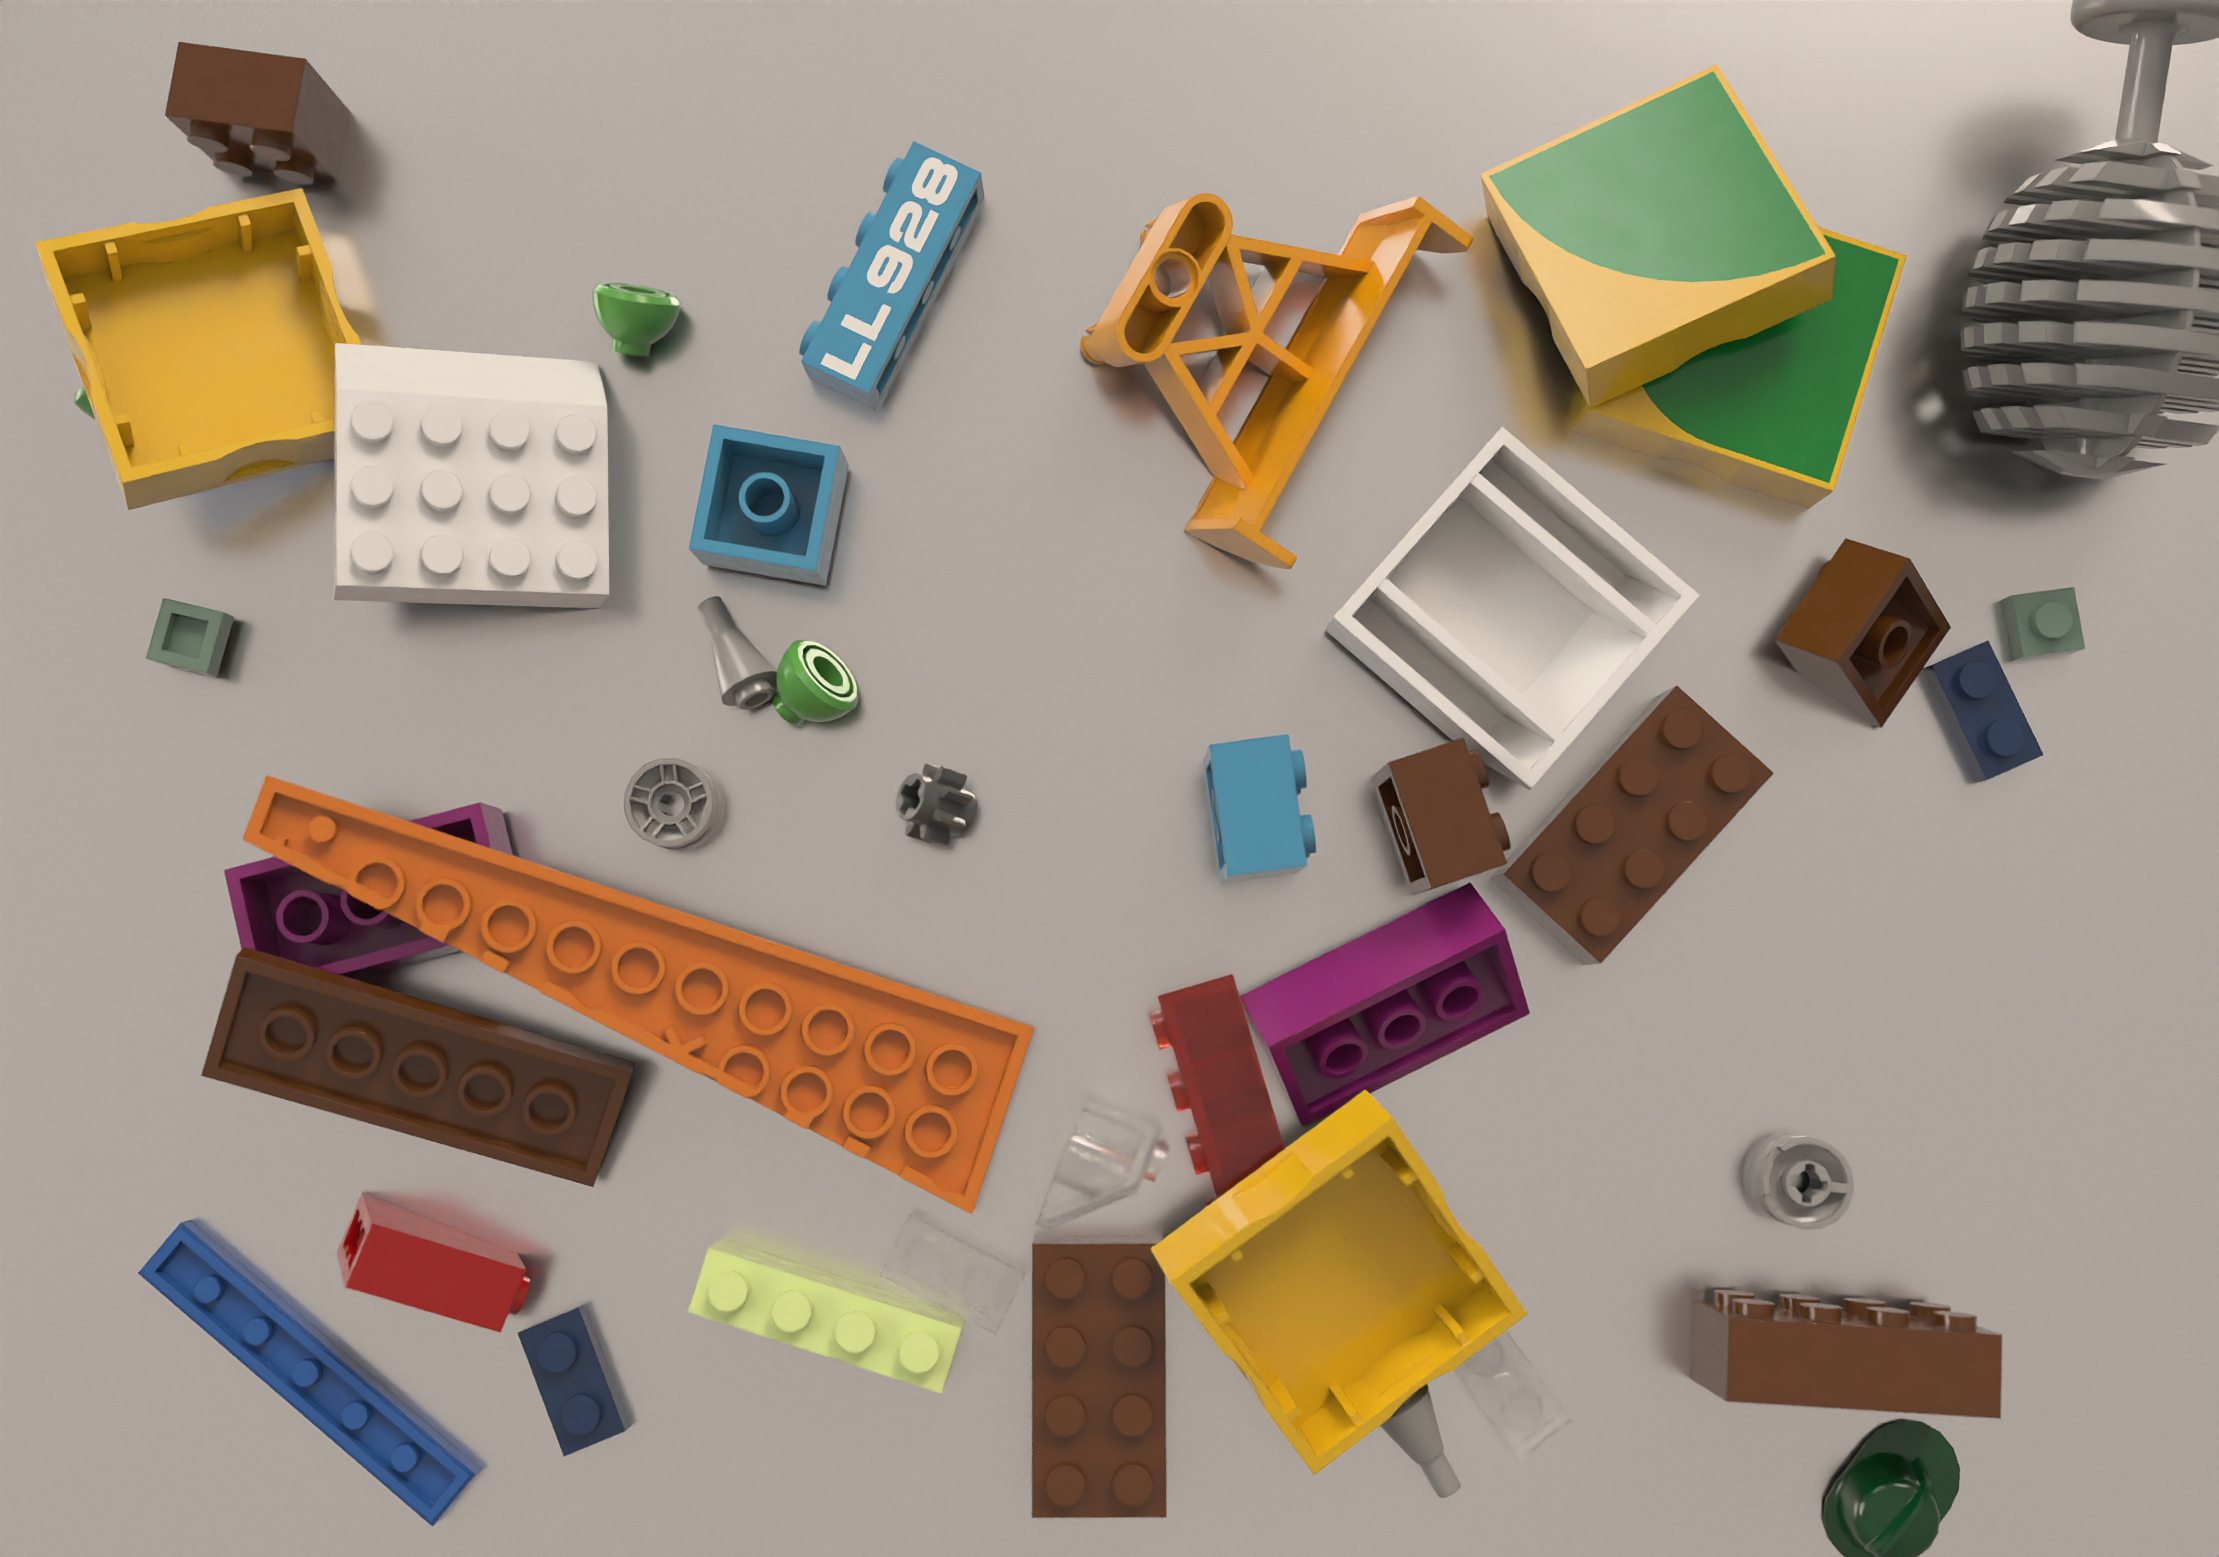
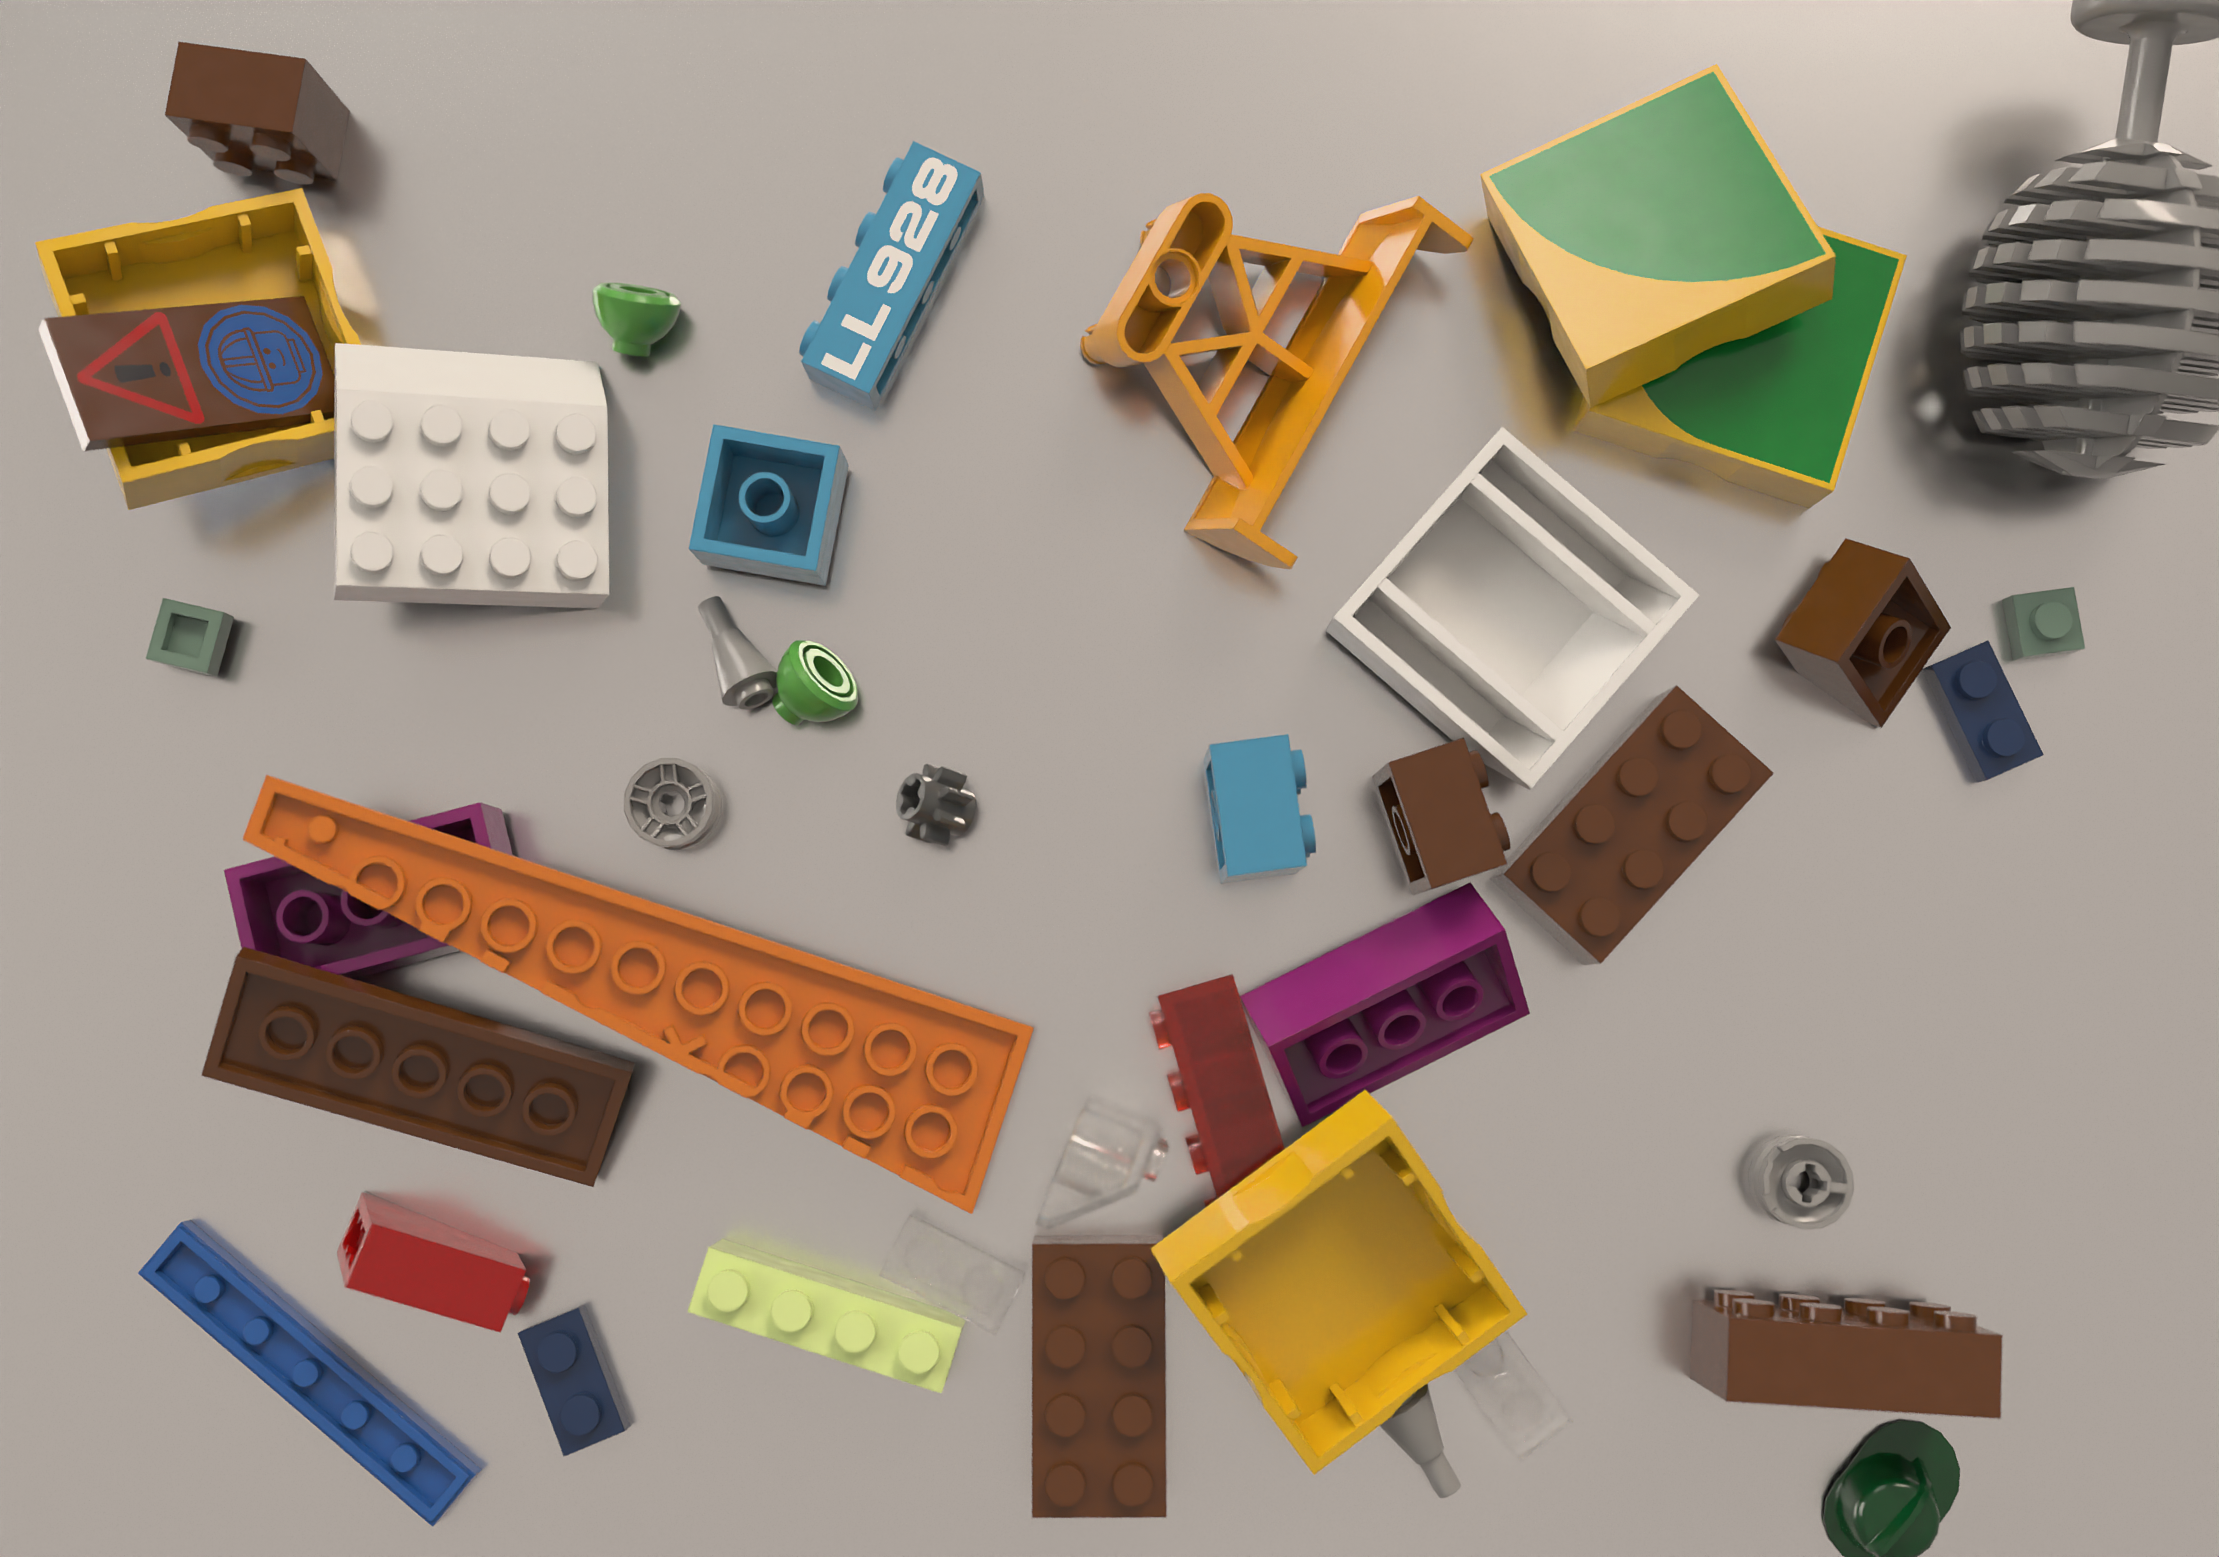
(189, 370): none -> reddish brown tile

